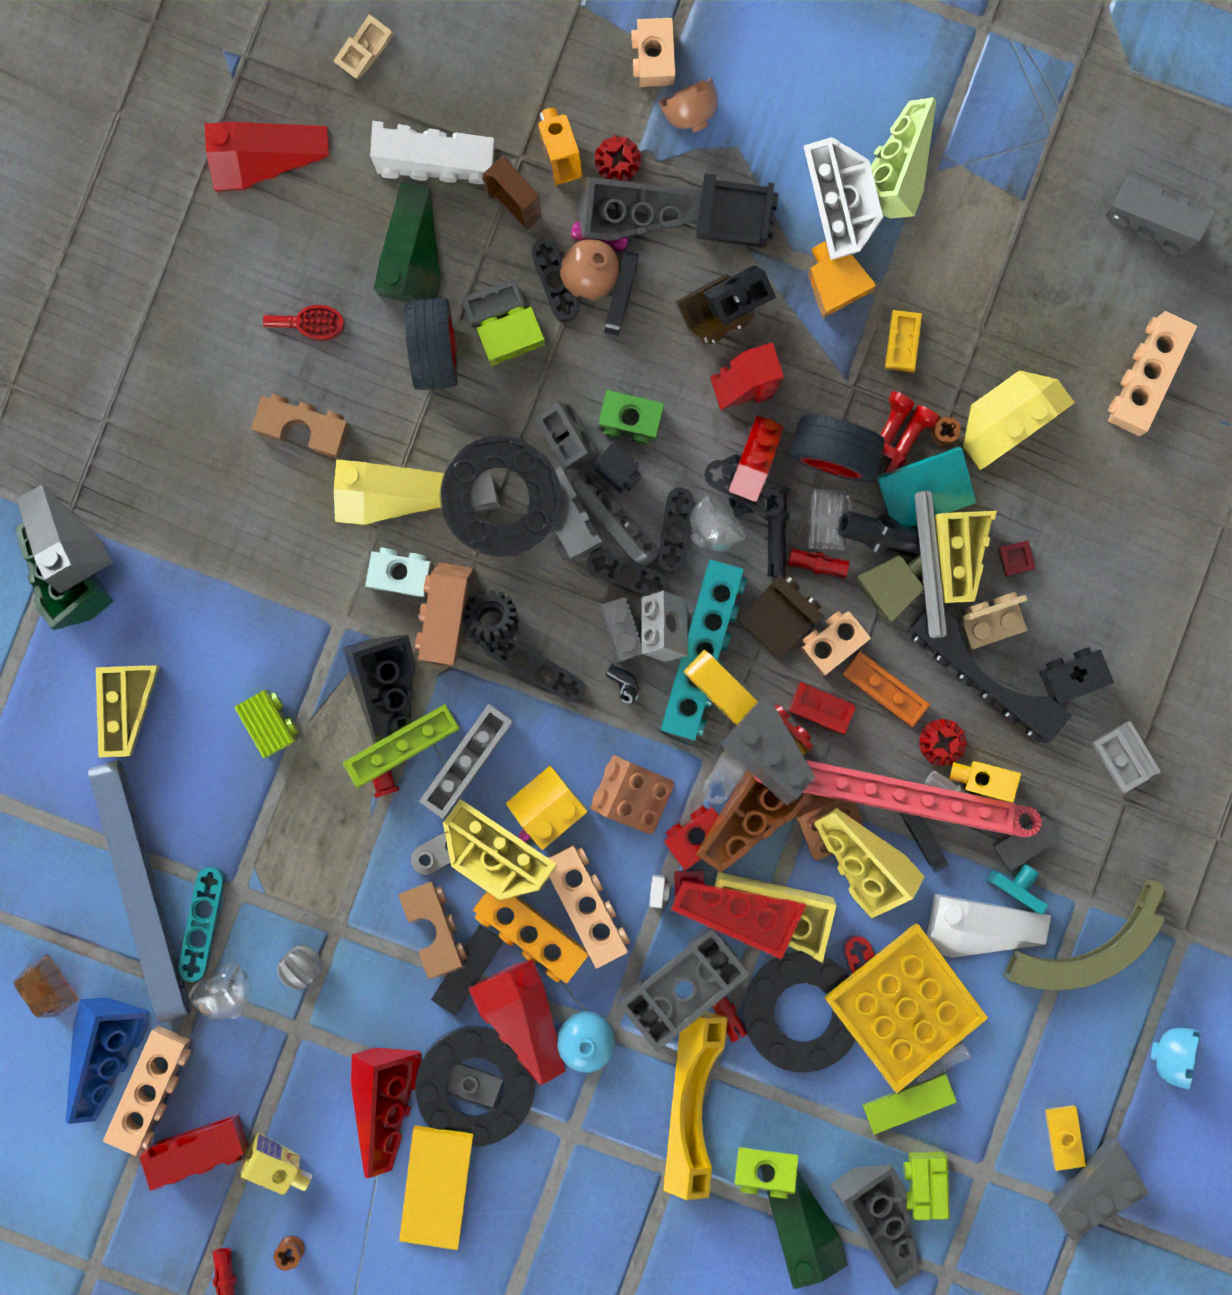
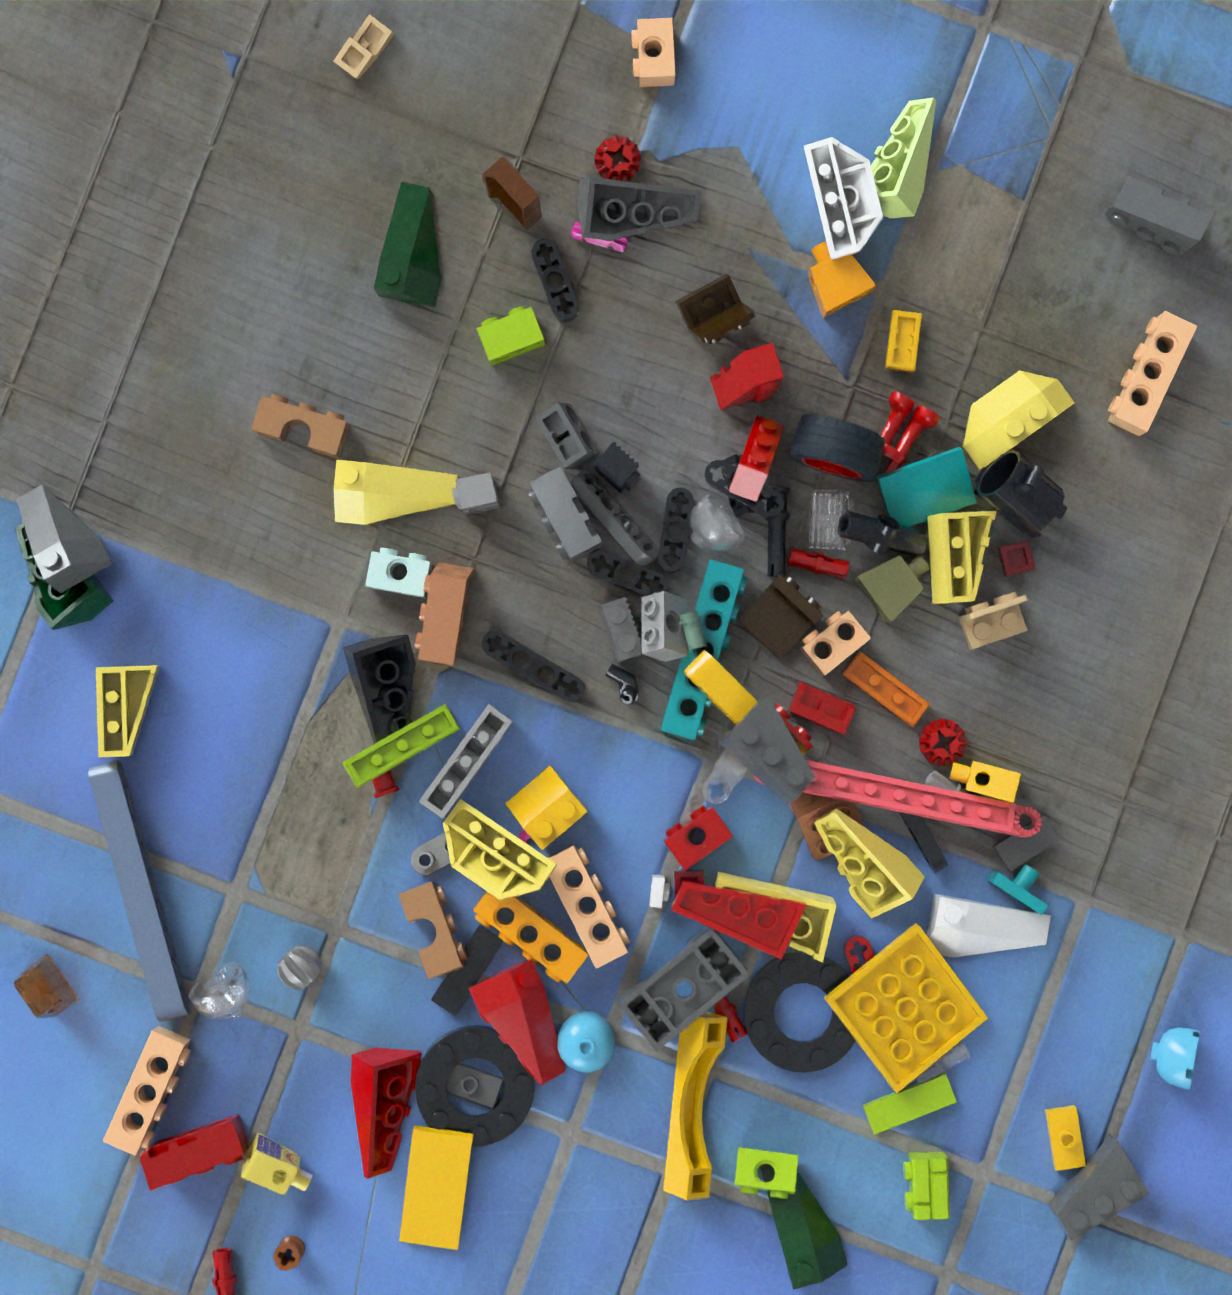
(101, 1043): blue wedge -> none
(196, 922): teal beam -> none
(253, 152): red wedge -> none
(267, 723): lime brick -> none
(313, 322): red piece -> none
(430, 154): white wedge -> none
(431, 344): black wheel -> none
(488, 604): black tyre -> none
(492, 302): dark grey plate -> none
(530, 466): black plate -> none
(559, 146): light orange torso -> none
(590, 269): nougat cylinder -> none
(618, 404): bright green brick -> none
(621, 293): black beam -> none
(632, 795): nougat bracket -> none
(691, 106): nougat cylinder -> none
(693, 630): none -> sand green pin
(736, 212): black panel -> none
(739, 294): black brick -> none
(745, 820): dark orange wedge -> none
(878, 1210): dark grey wedge -> none
(930, 564): light grey axle -> none
(946, 440): dark orange bush -> none
(1021, 492): none -> black container
(1037, 714): black arch -> none
(1093, 675): black brick -> none
(1101, 962): olive arch -> none
(1125, 757): light grey plate -> none

